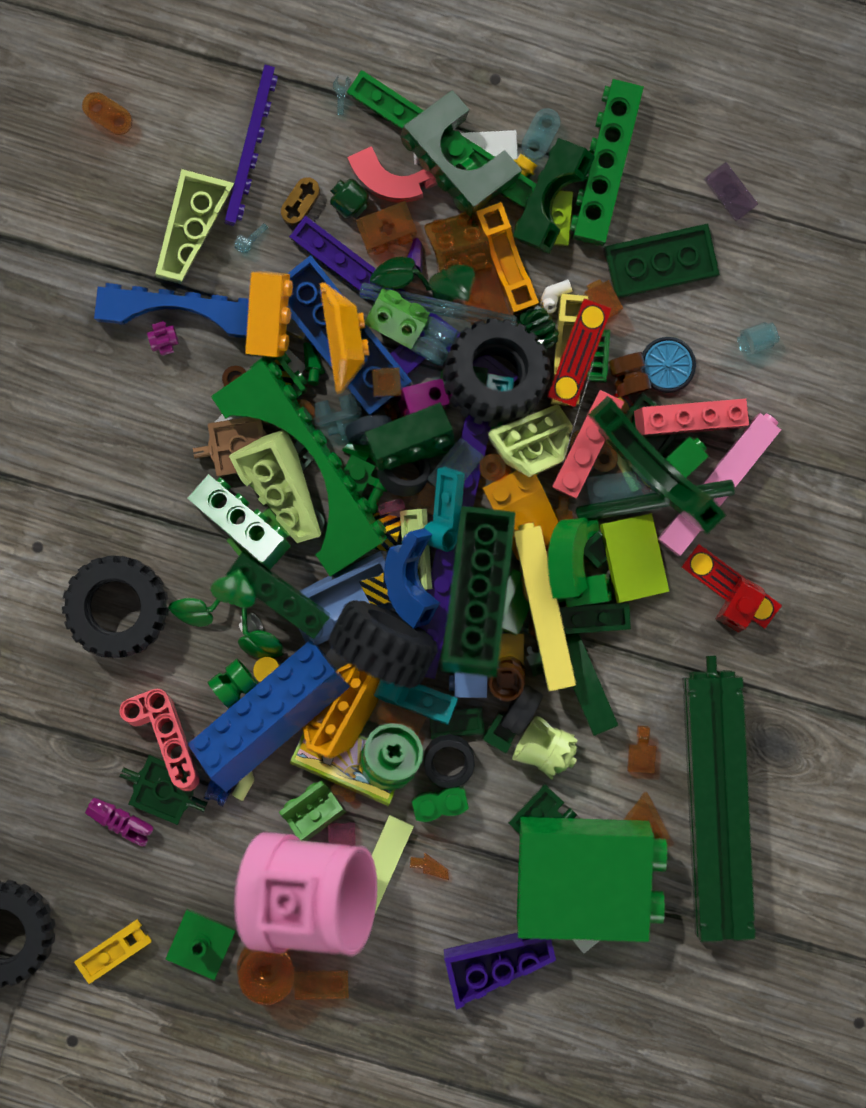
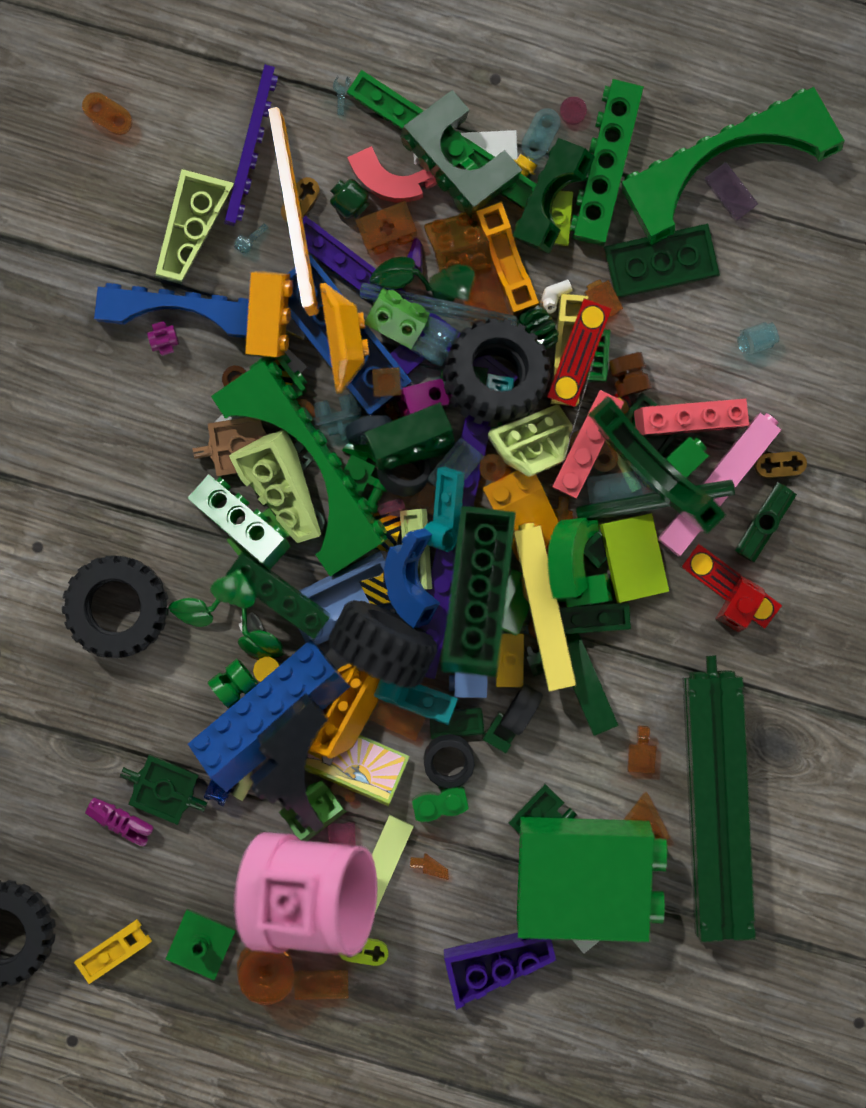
(167, 741): coral beam -> none
(286, 748): none -> black arch
(293, 211): none -> tile
(312, 364): green bar -> none
(367, 958): none -> lime beam
(406, 755): green wheel -> none
(509, 679): reddish brown wheel -> none
(546, 748): yellowish green hat -> none
(573, 110): none -> clear pink tile
(669, 364): dark azure wheel -> none
(773, 507): none -> dark green piece
(780, 458): none -> pearl gold beam
(795, 123): none -> green arch

